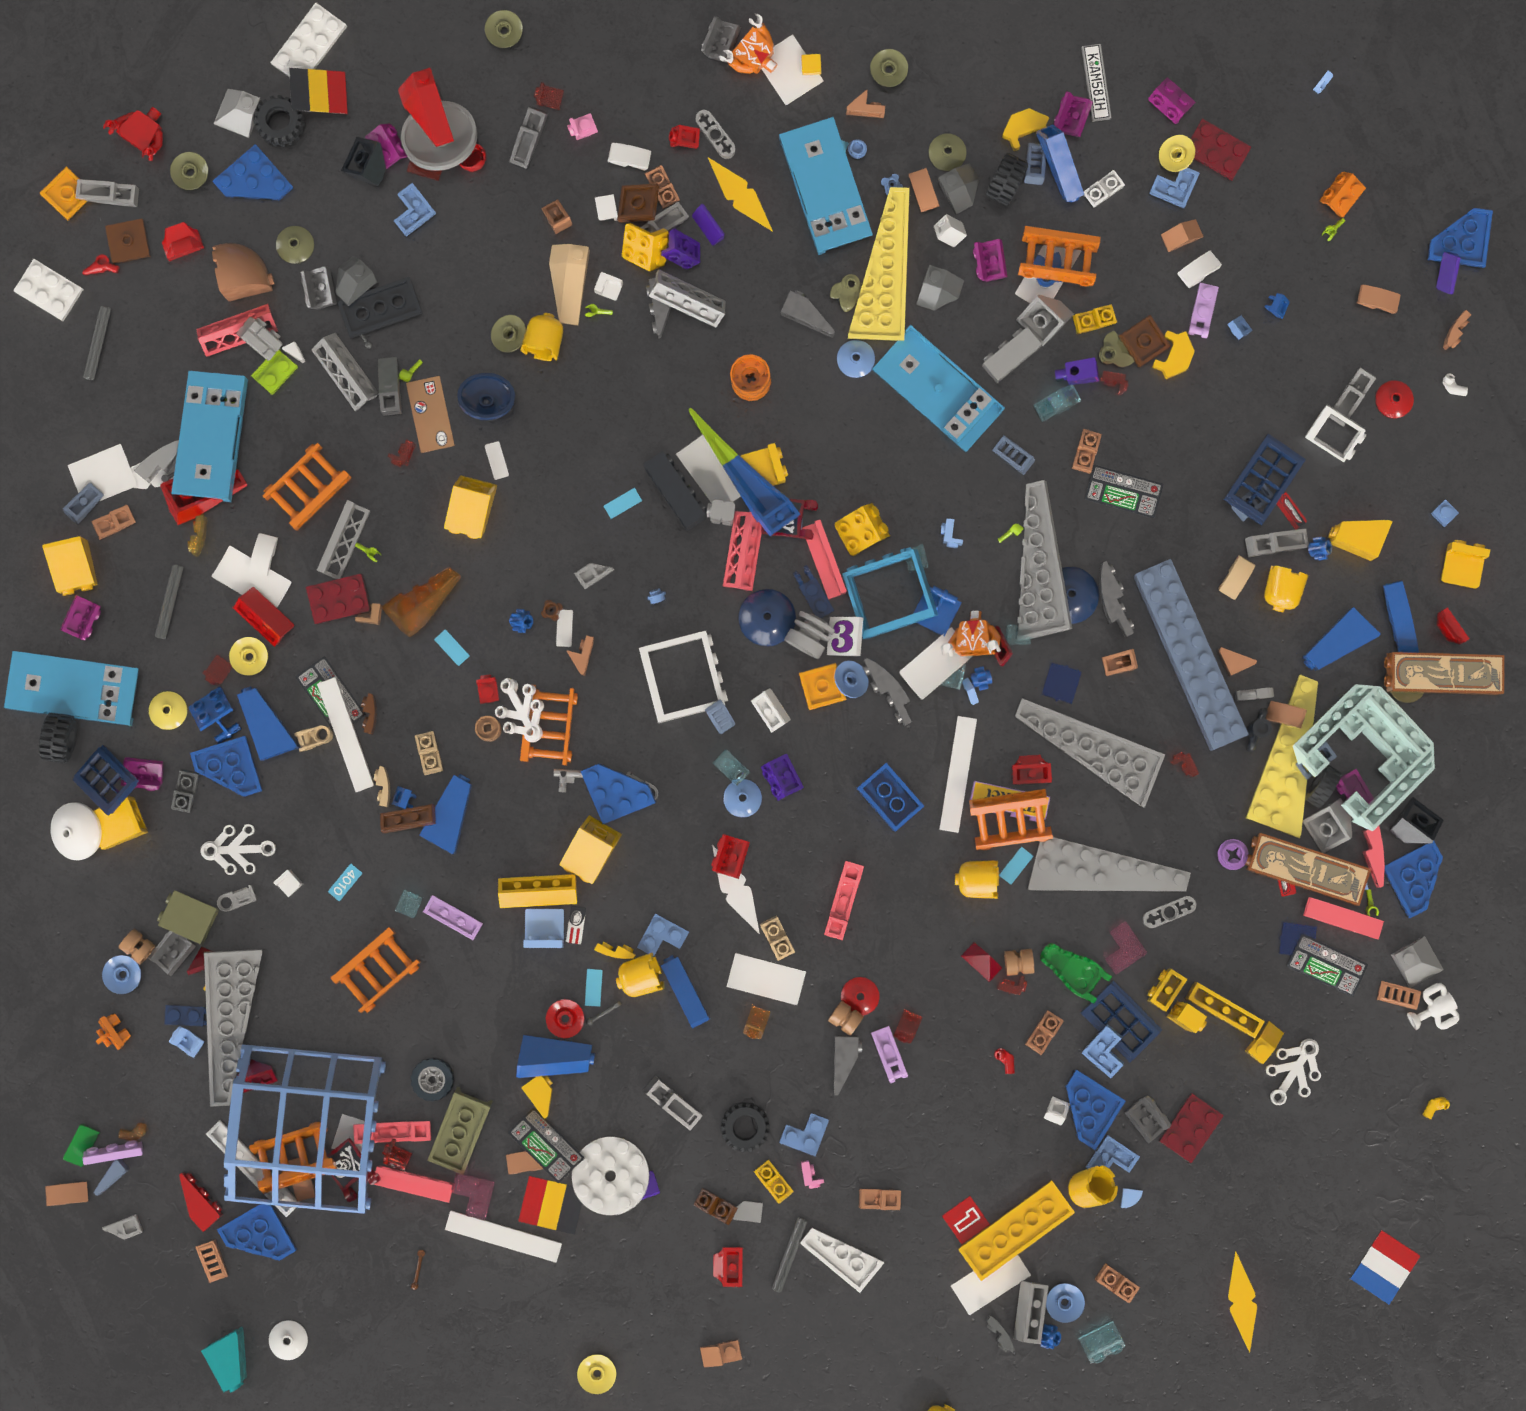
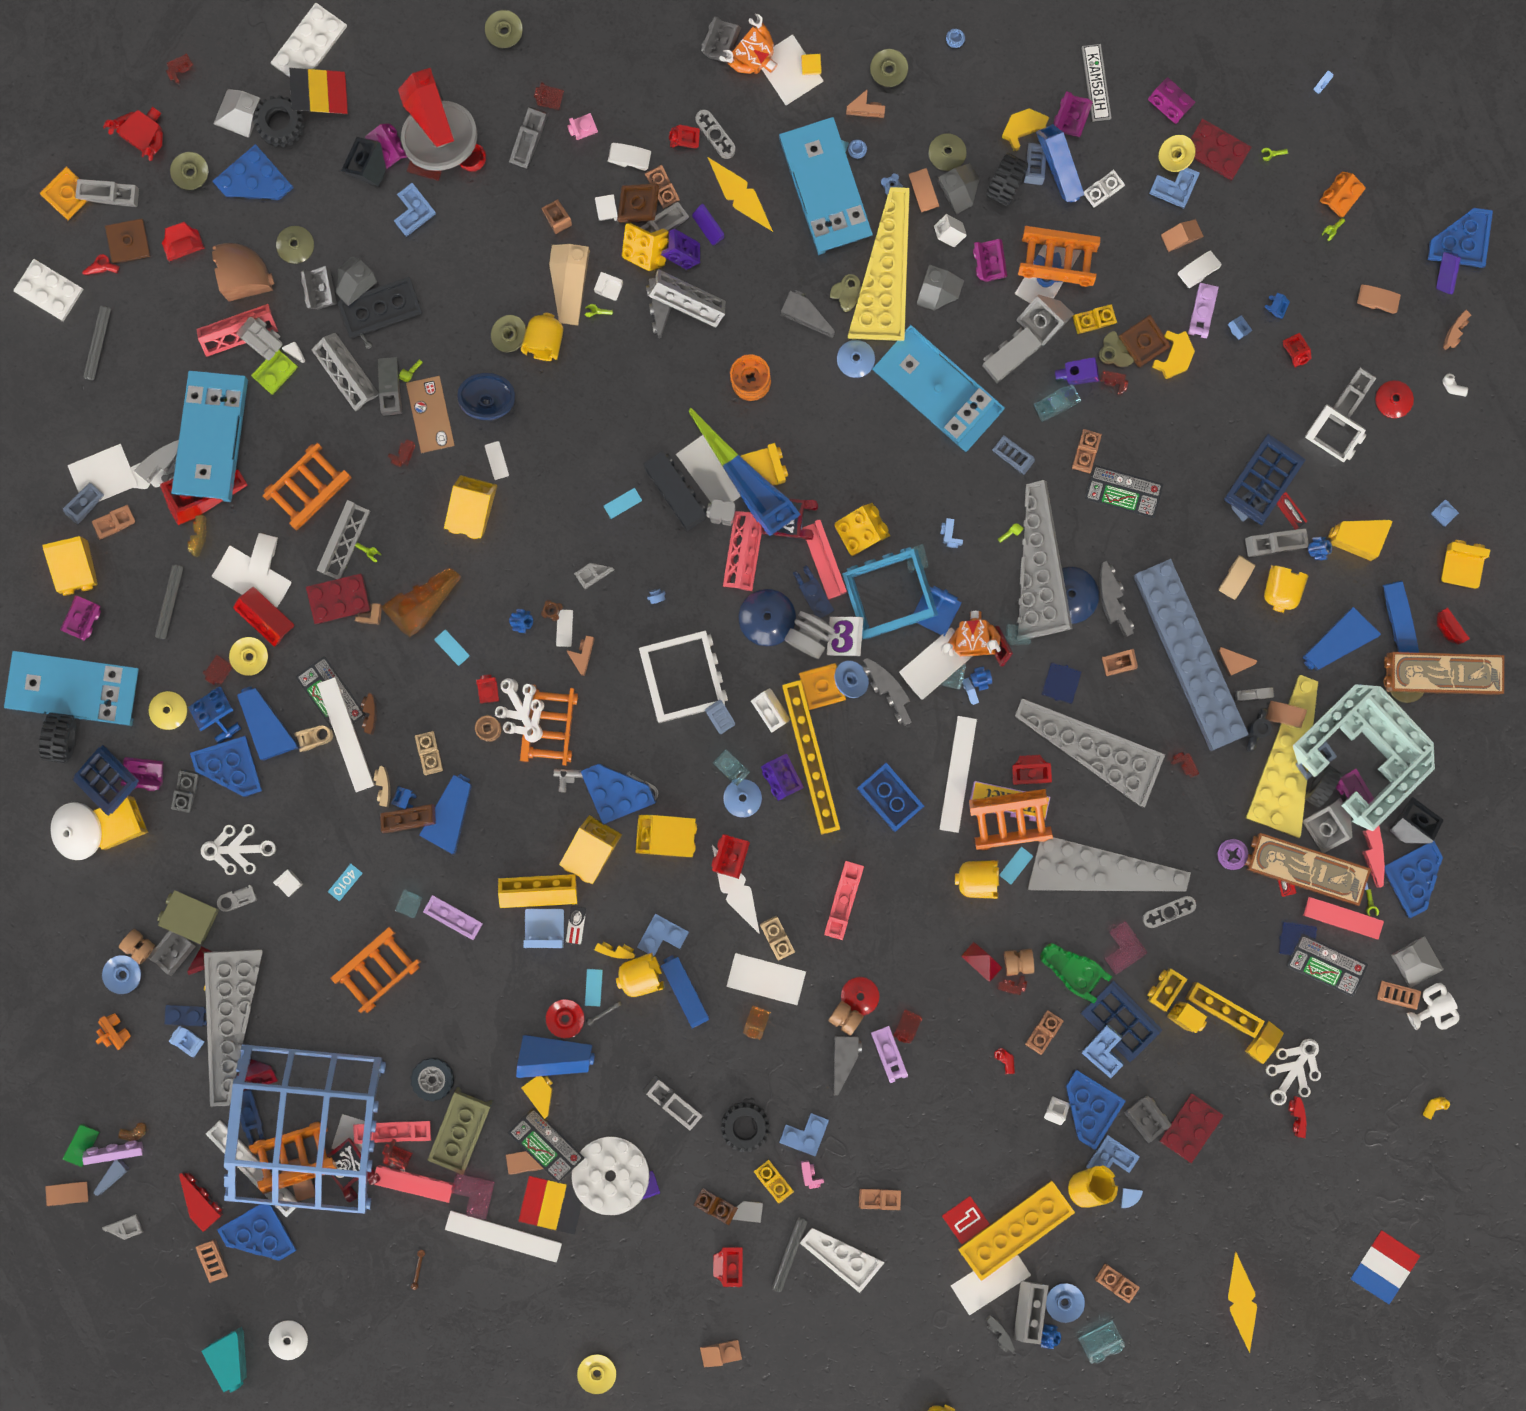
(180, 65): none -> clear red bracket
(251, 1117): none -> dark blue hinge
(665, 835): none -> yellow slope
(810, 757): none -> yellow brick
(955, 38): none -> medium blue plate
(1273, 153): none -> lime hand
(1297, 349): none -> red bracket
(1297, 1109): none -> red slope

